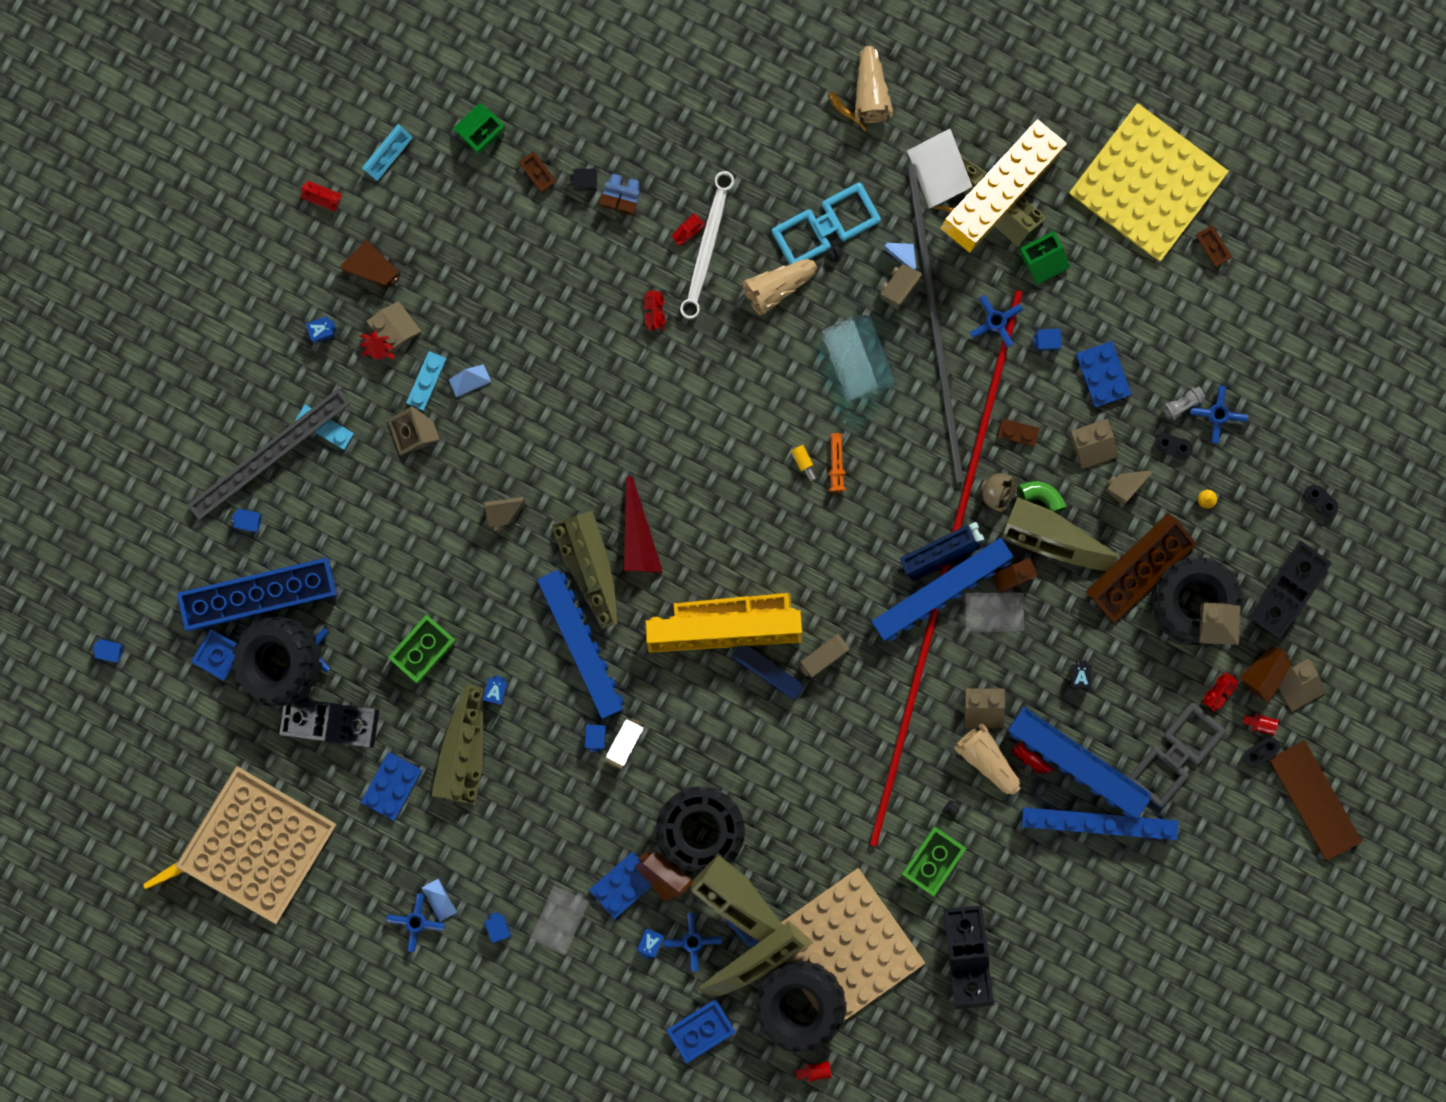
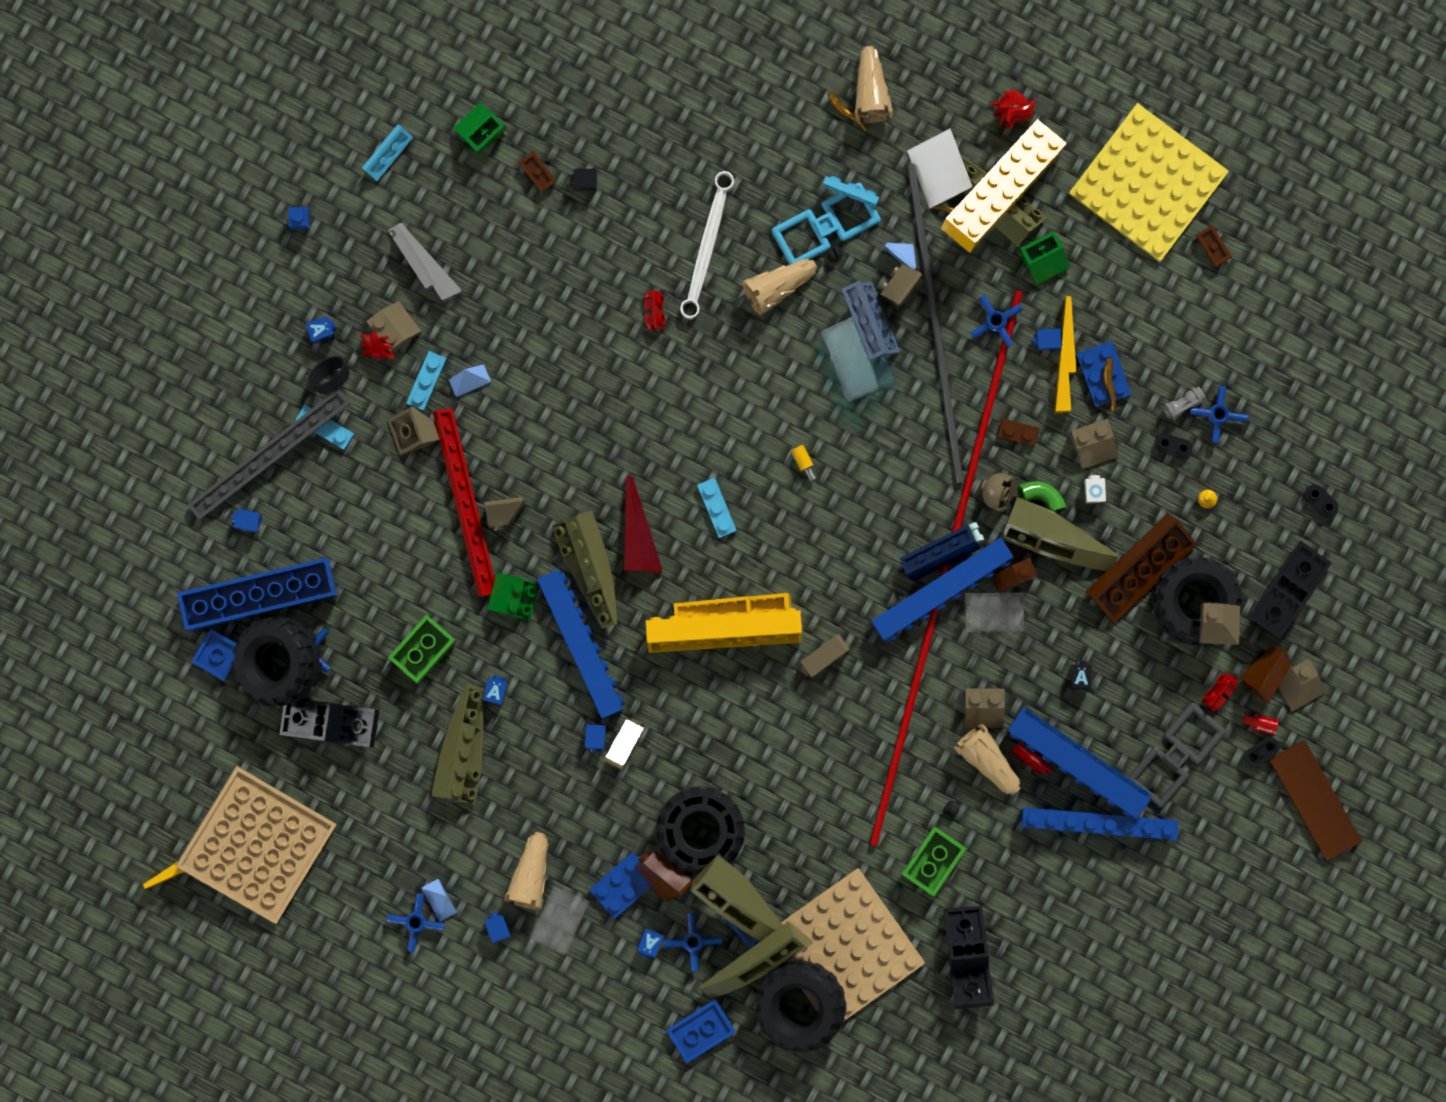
(108, 650): blue brick -> none
(299, 218): none -> blue brick
(320, 195): red hinge -> none
(324, 368): none -> black tyre
(371, 266): reddish brown slope -> none
(391, 786): blue plate -> none
(423, 264): none -> light grey wedge
(465, 501): none -> red plate
(513, 596): none -> green slope
(529, 877): none -> tan cone
(612, 194): hips -> none
(688, 229): red hinge -> none
(716, 508): none -> medium azure plate
(768, 671): dark blue panel -> none
(815, 1072): red hinge -> none
(837, 472): orange pin -> none
(851, 190): none -> medium azure plate
(865, 319): none -> sand blue fence
(1013, 108): none -> red hair
(1067, 360): none -> yellow slope
(1094, 489): none -> white brick
(1107, 376): none -> pearl gold animal
(1126, 485): dark tan slope -> none

